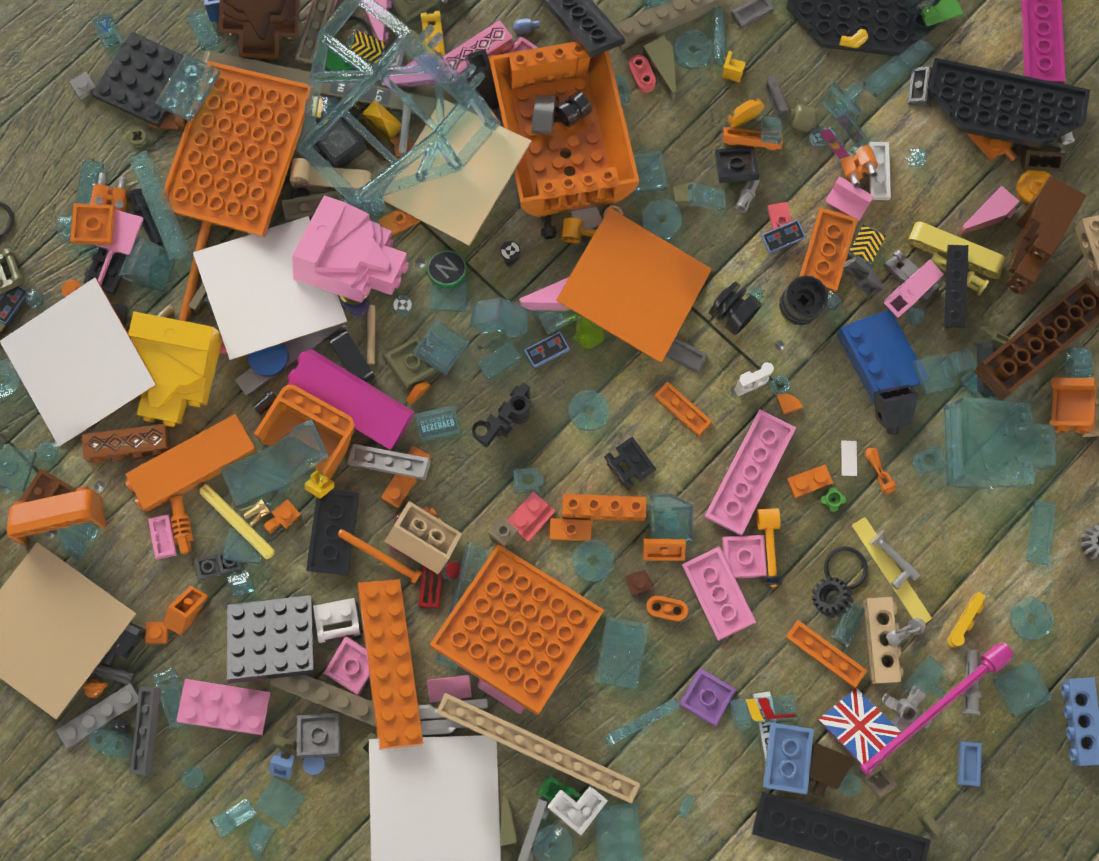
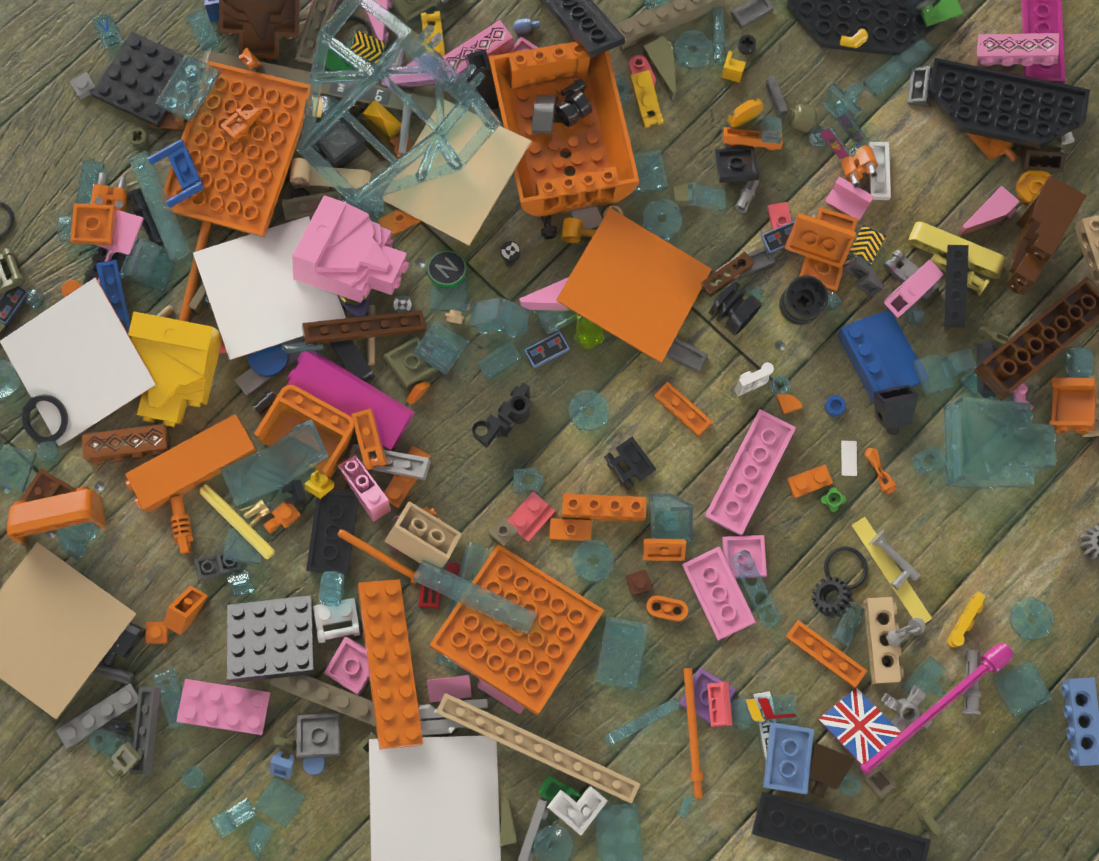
(26, 418): none -> black piece
(94, 688): orange piece -> none
(112, 287): none -> blue tile
(125, 759): none -> olive plate
(162, 537): bright pink plate -> none
(184, 170): none -> blue plate
(240, 122): none -> orange slope
(250, 60): none -> orange slope
(297, 492): none -> black tile
(299, 346): none -> clear light blue piece
(331, 588): none -> clear light blue gear
(363, 327): none -> reddish brown plate
(365, 488): none -> bright pink slope
(369, 438): none -> orange plate
(437, 423): clear light blue panel -> none
(454, 317): none -> tan plate
(475, 596): none -> clear light blue plate
(577, 85): none -> black pin
(646, 98): none -> yellow plate
(696, 774): none -> orange bar
(719, 704): none -> coral plate
(728, 267): none -> reddish brown piece
(742, 47): none -> black bush
(758, 587): none -> clear light blue beam
(762, 261): none -> flat silver tile
(769, 520): light orange piece -> none
(820, 240): none -> orange plate
(835, 406): none -> blue tile
(919, 157): clear light blue plate -> none
(969, 763): medium blue tile -> none
(1018, 49): none -> bright pink brick
(1019, 395): none -> bright pink arm
(1041, 532): clear light blue tile -> none

